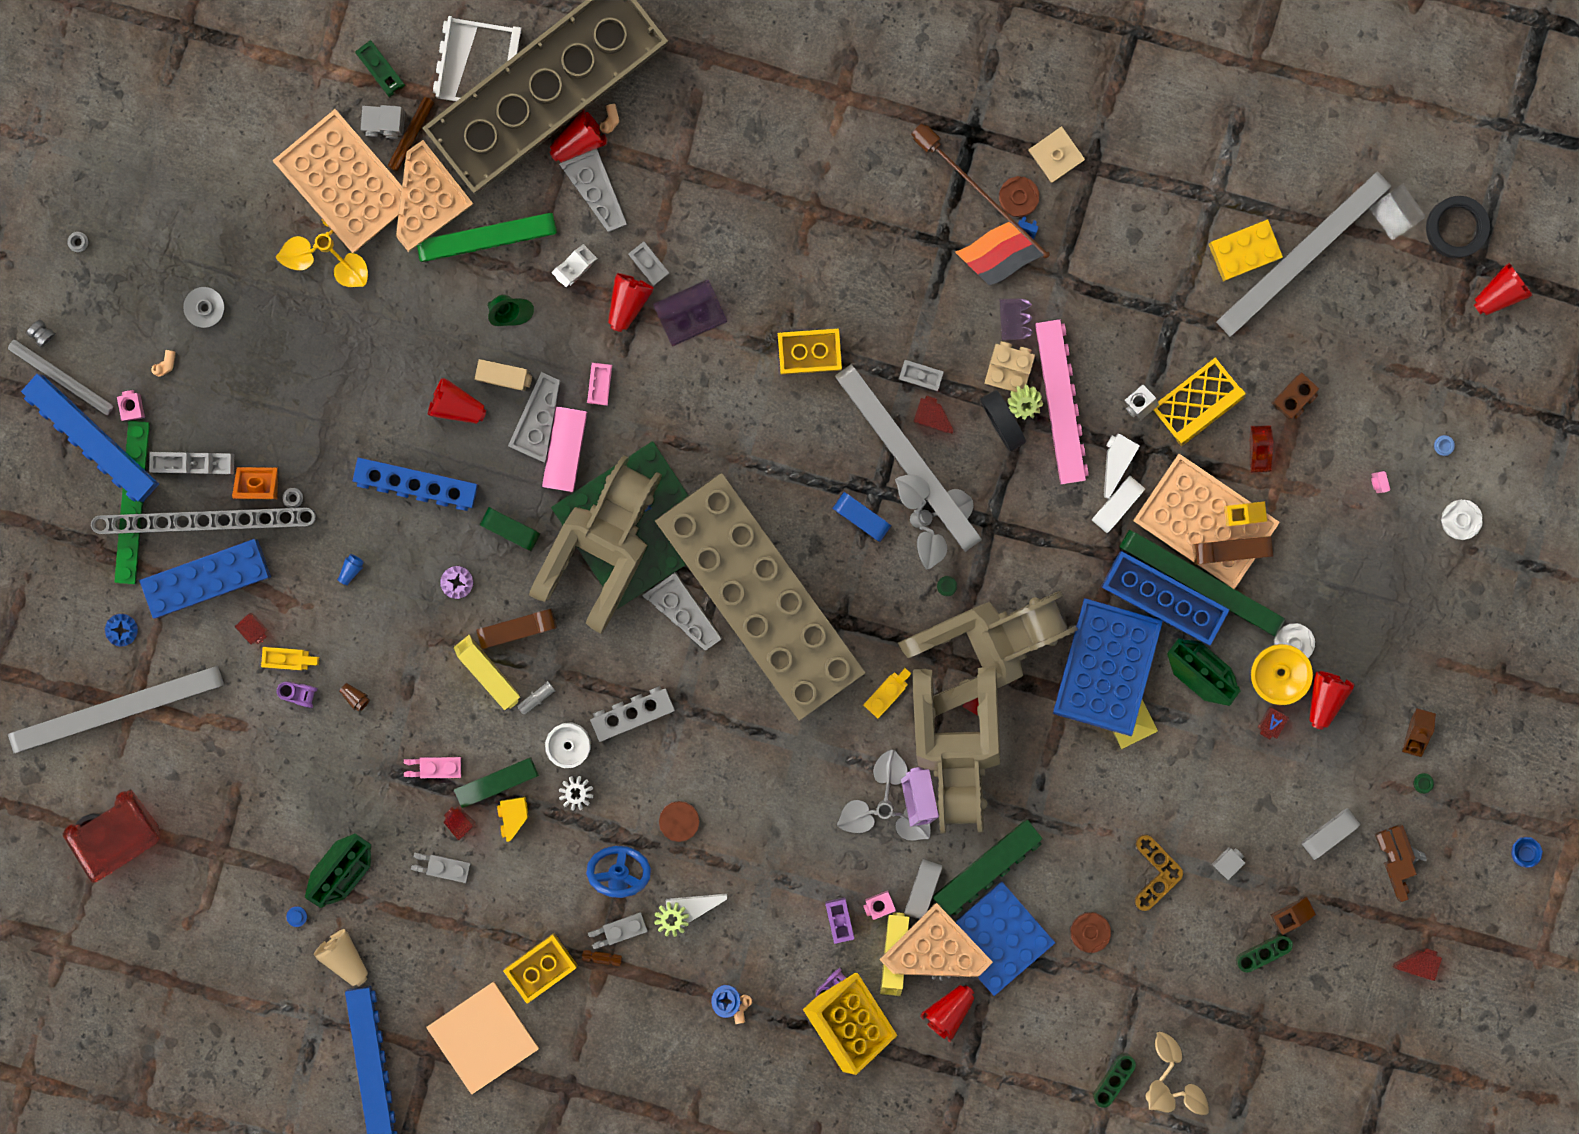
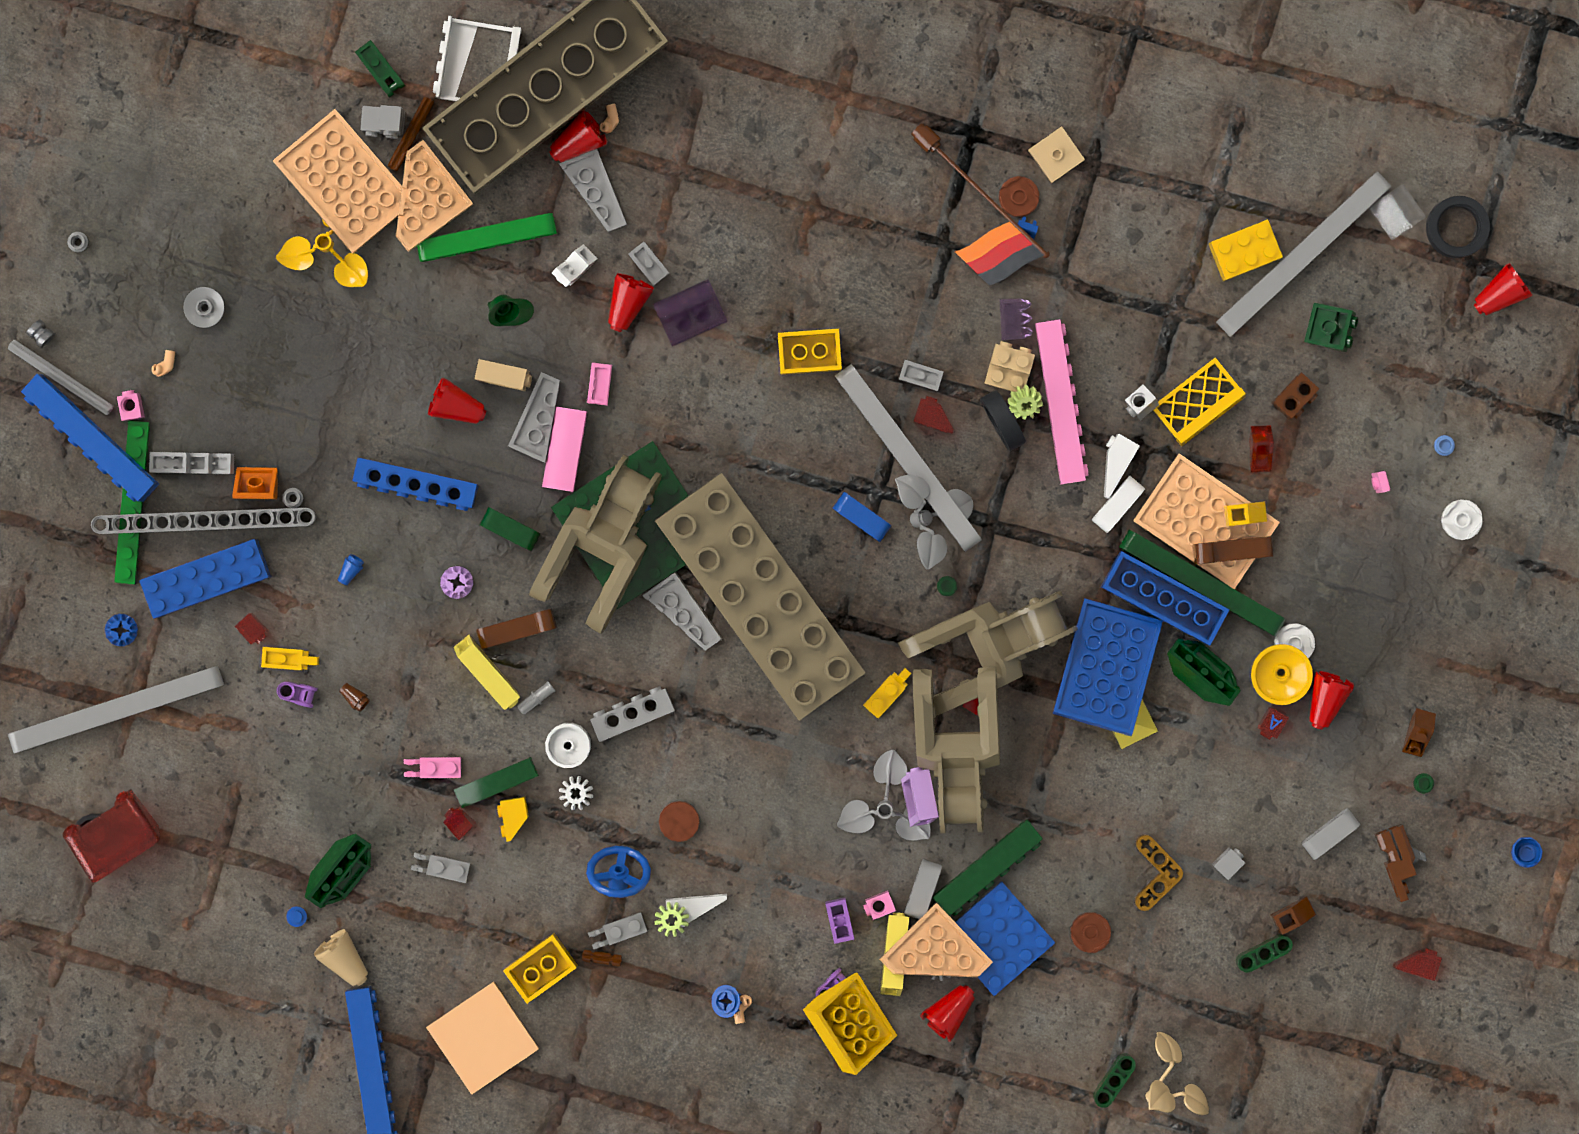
(1331, 327): none -> dark green plate

